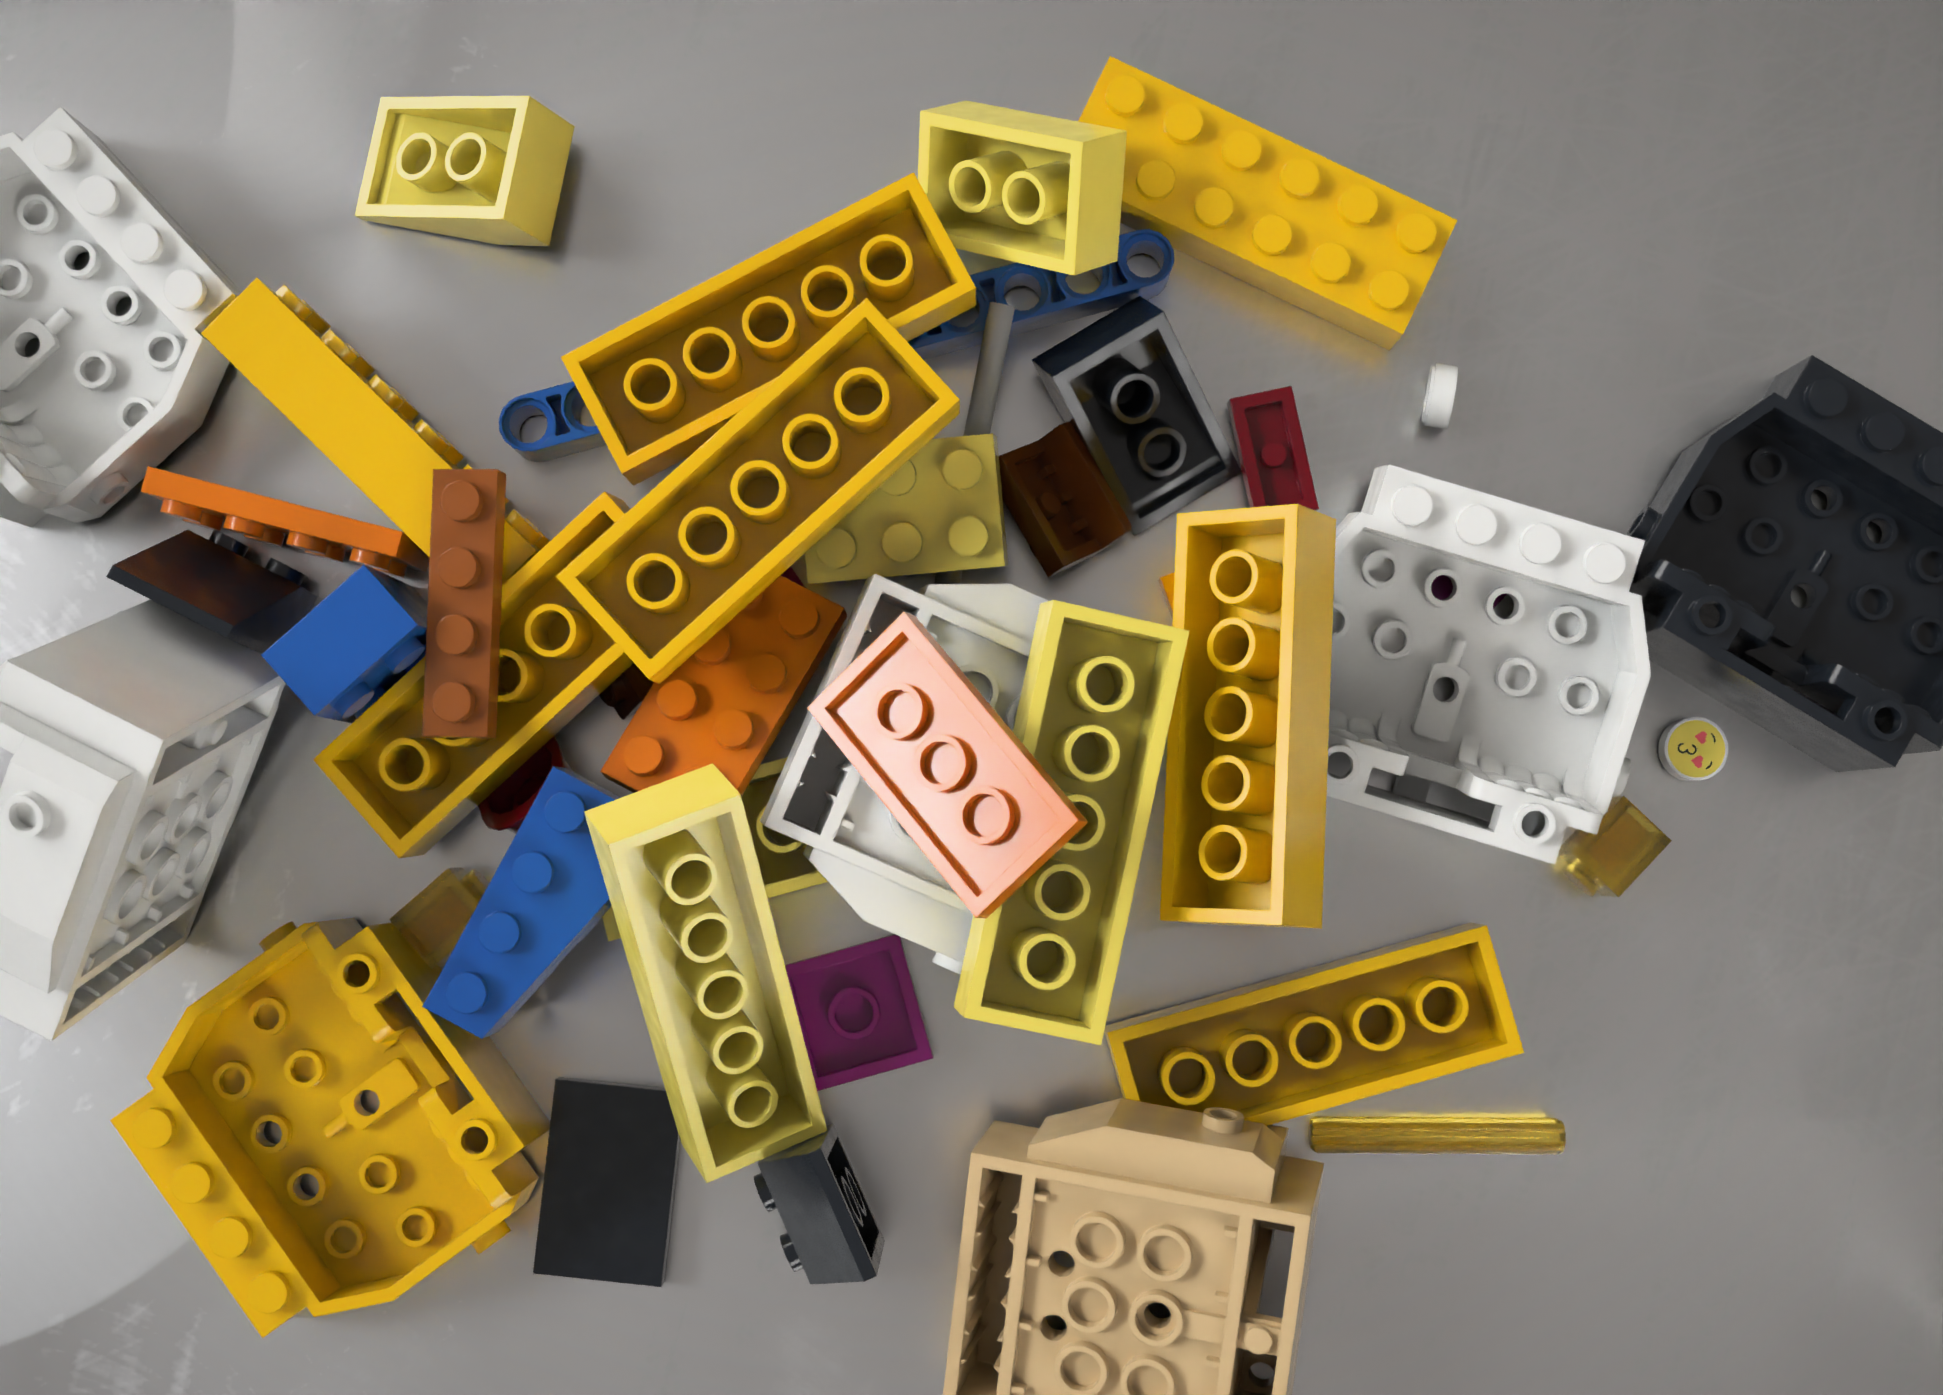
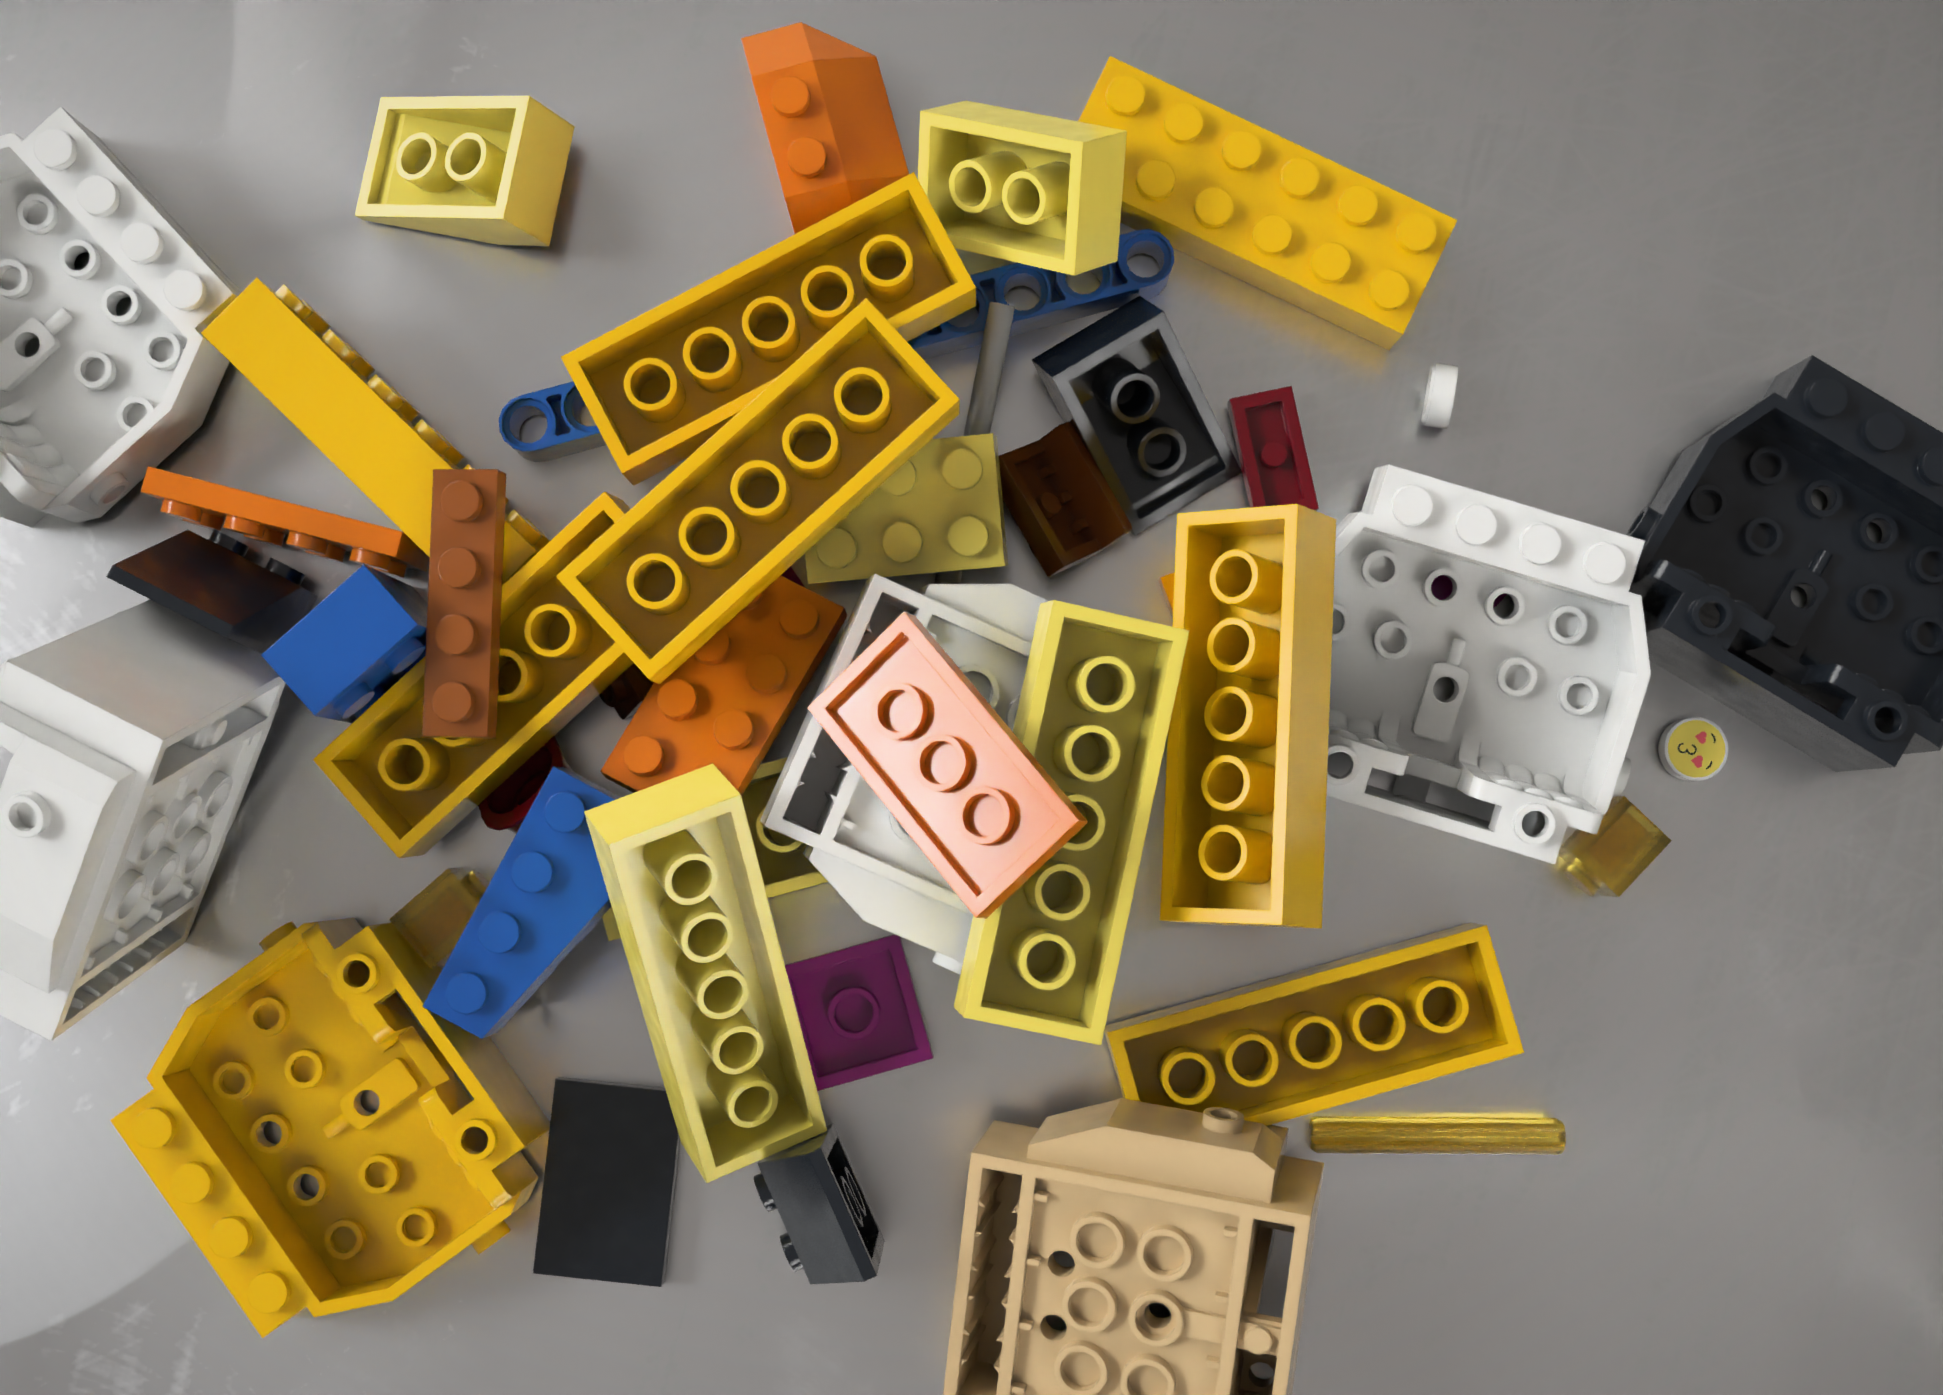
(823, 120): none -> orange wedge

